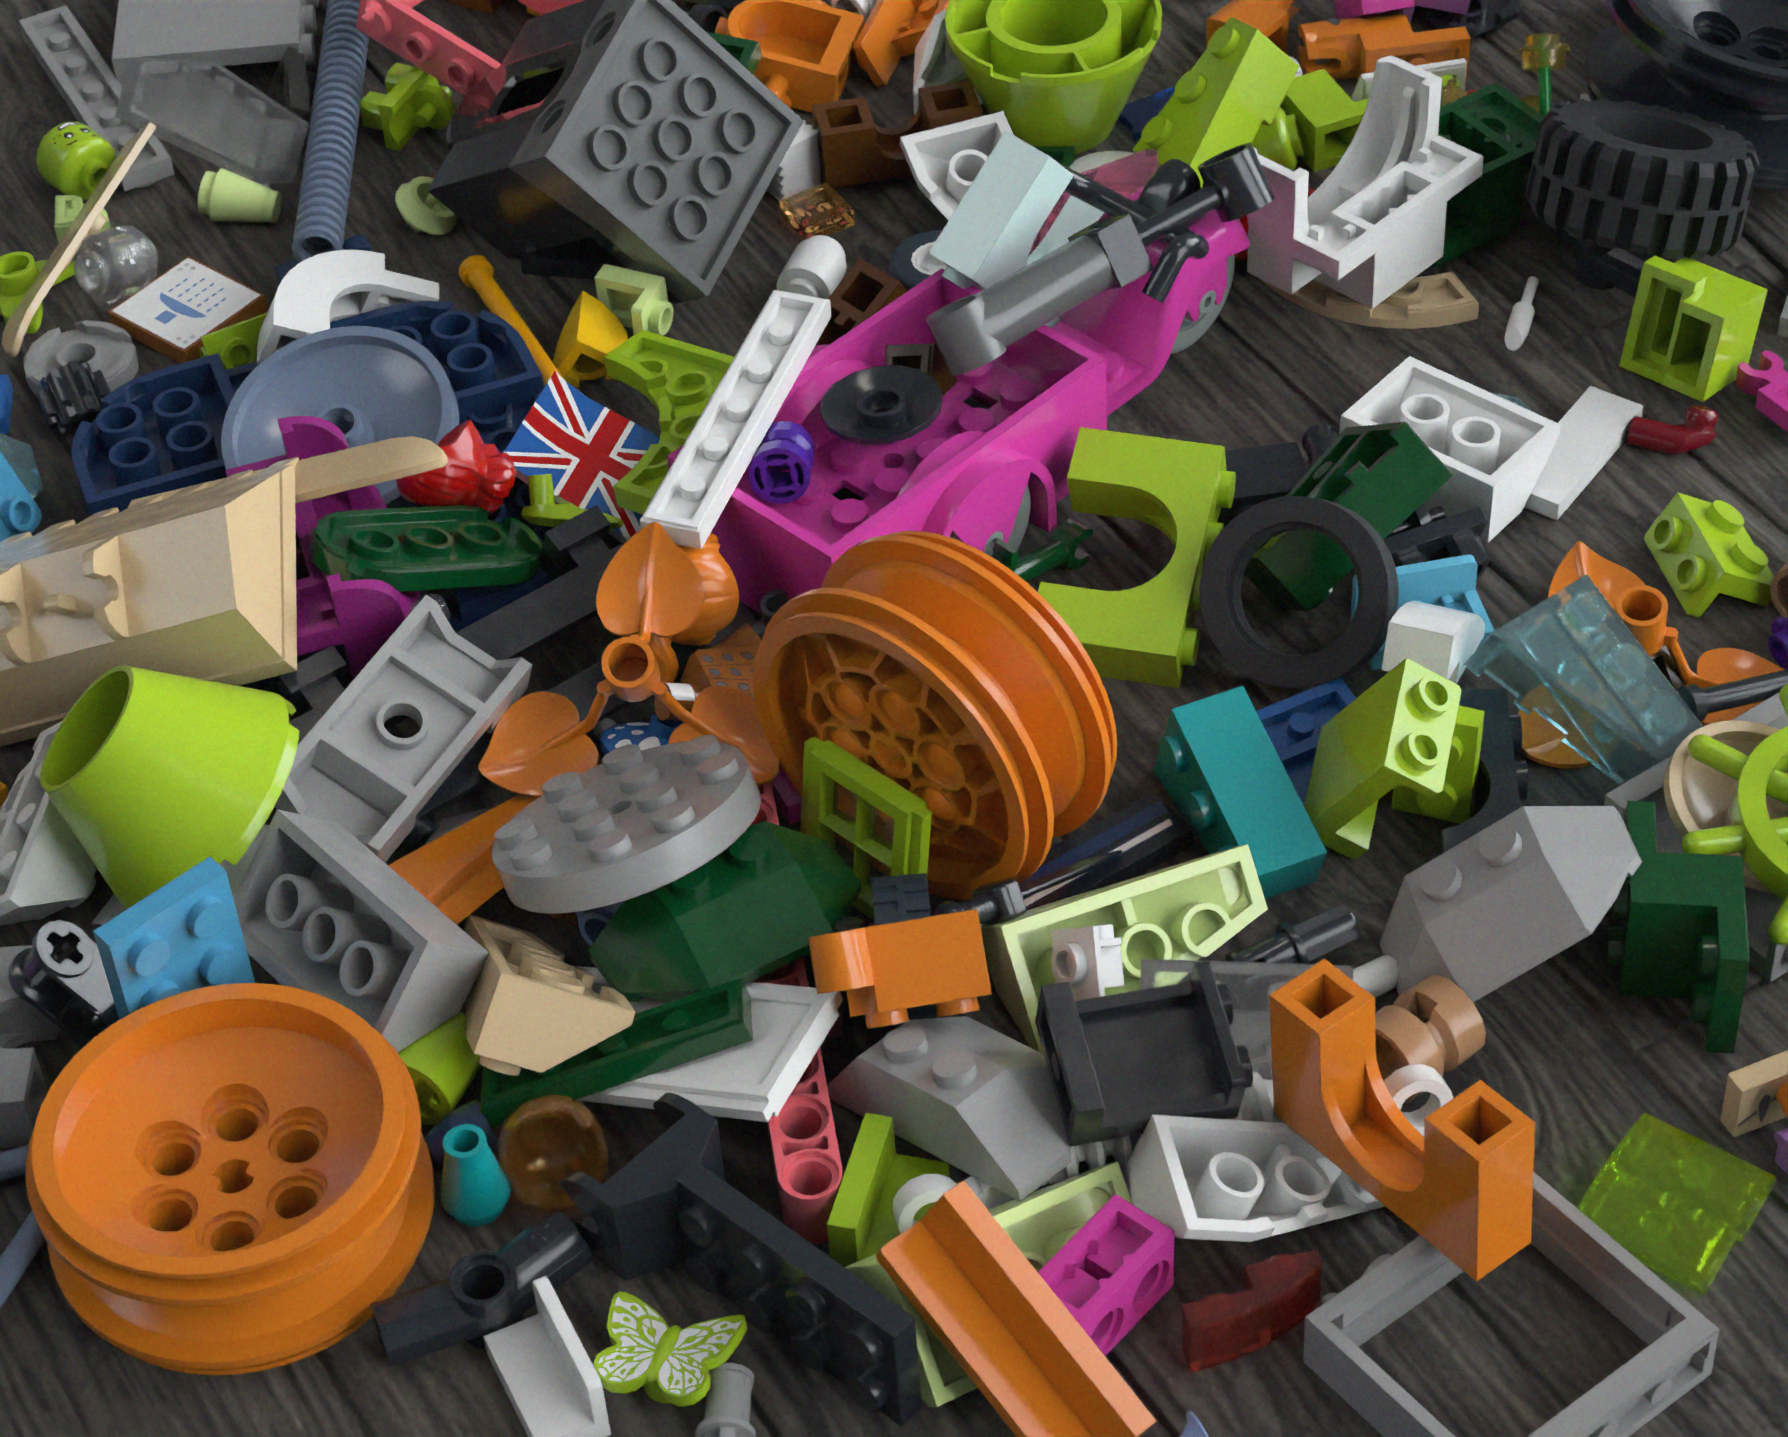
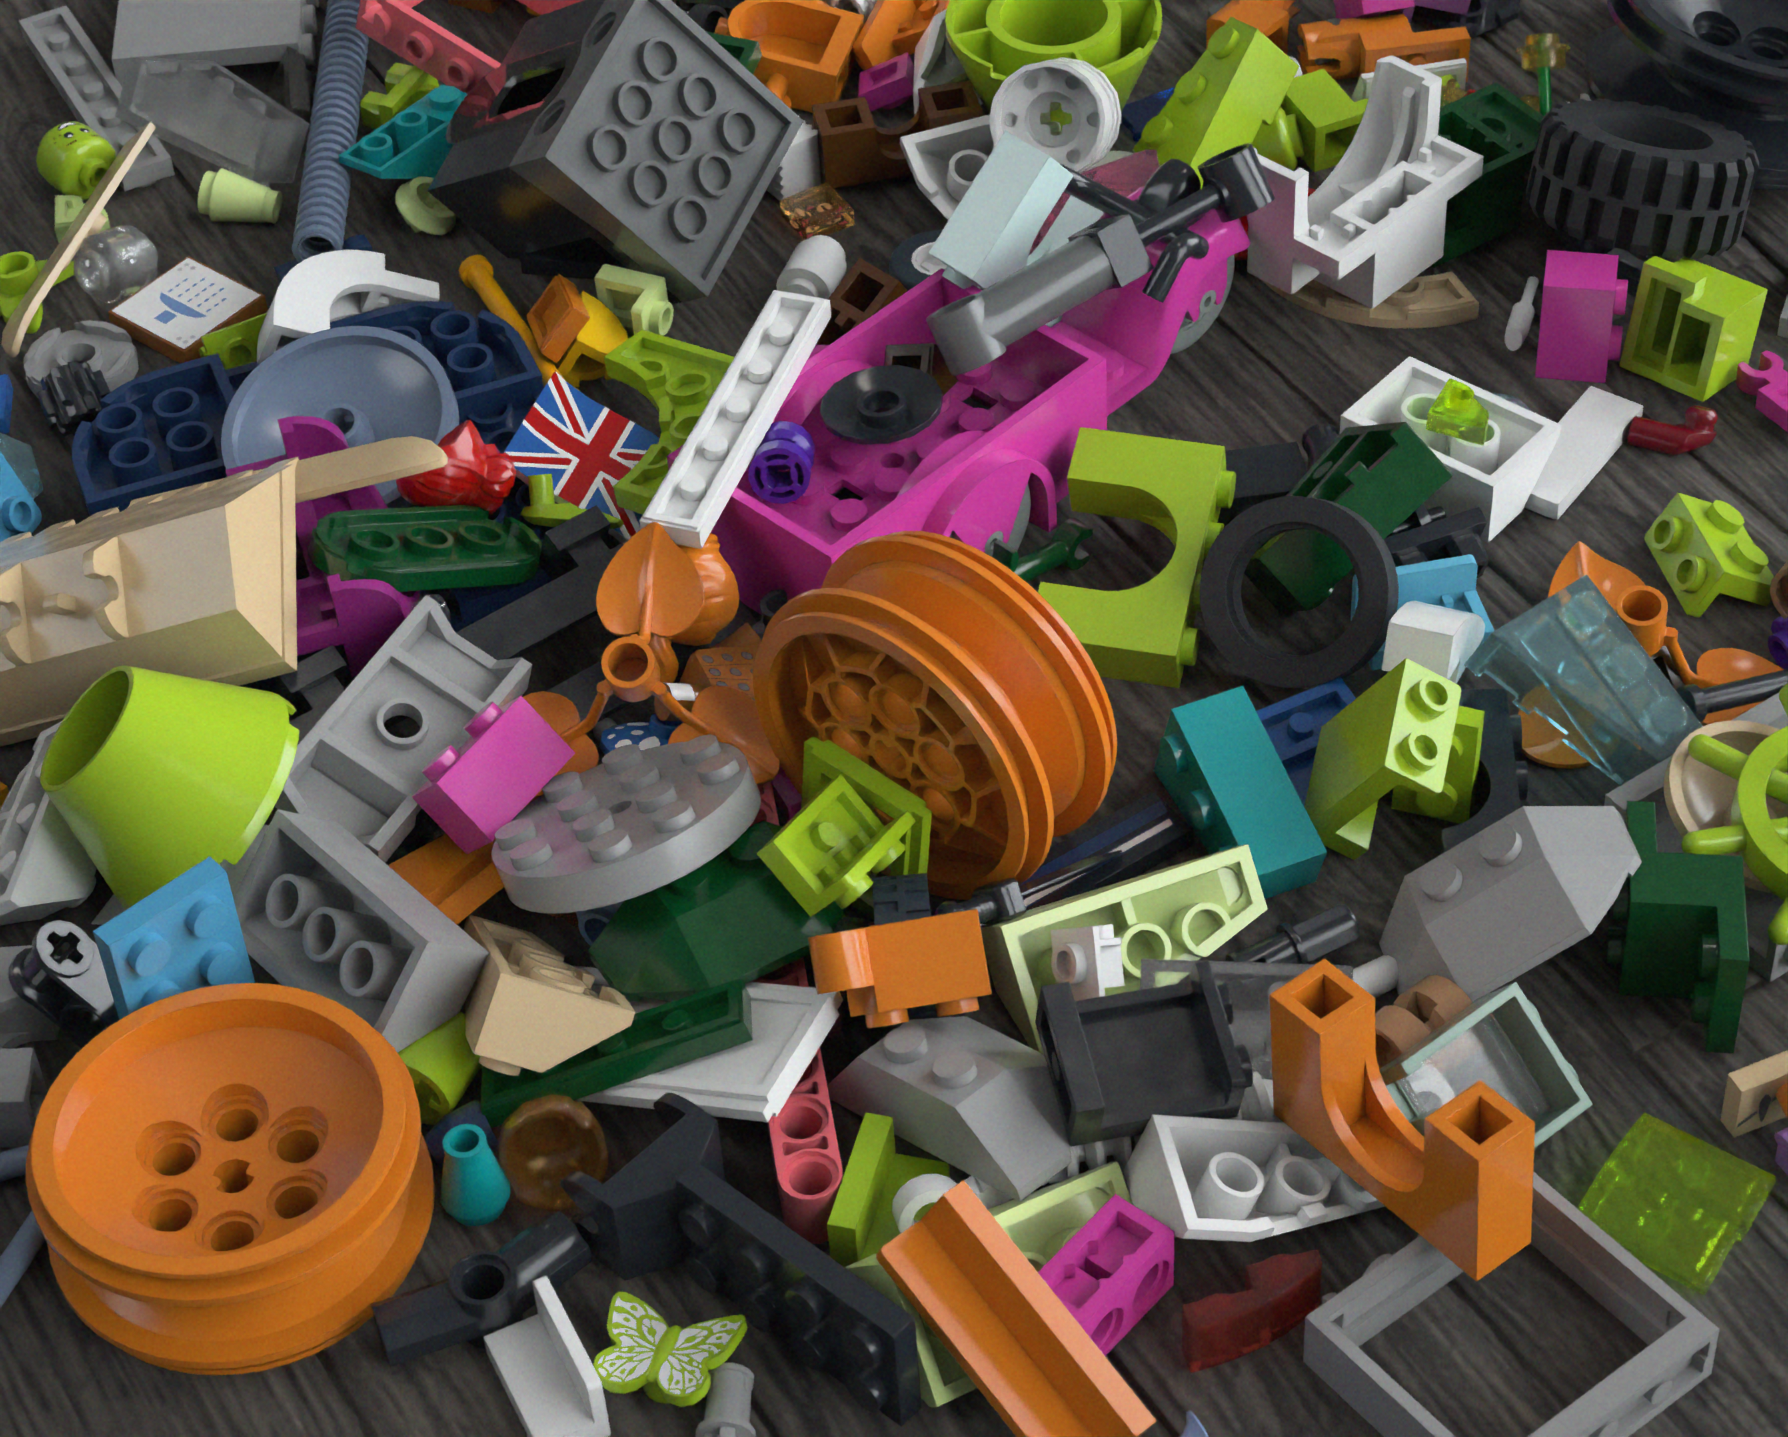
(411, 141): none -> teal slope
(492, 773): none -> dark pink brick
(557, 318): none -> orange tile
(832, 846): none -> lime bracket
(888, 83): none -> dark pink plate
(1035, 89): none -> white wheel
(1458, 414): none -> clear neon green tile
(1492, 1042): none -> window
(1577, 316): none -> dark pink brick

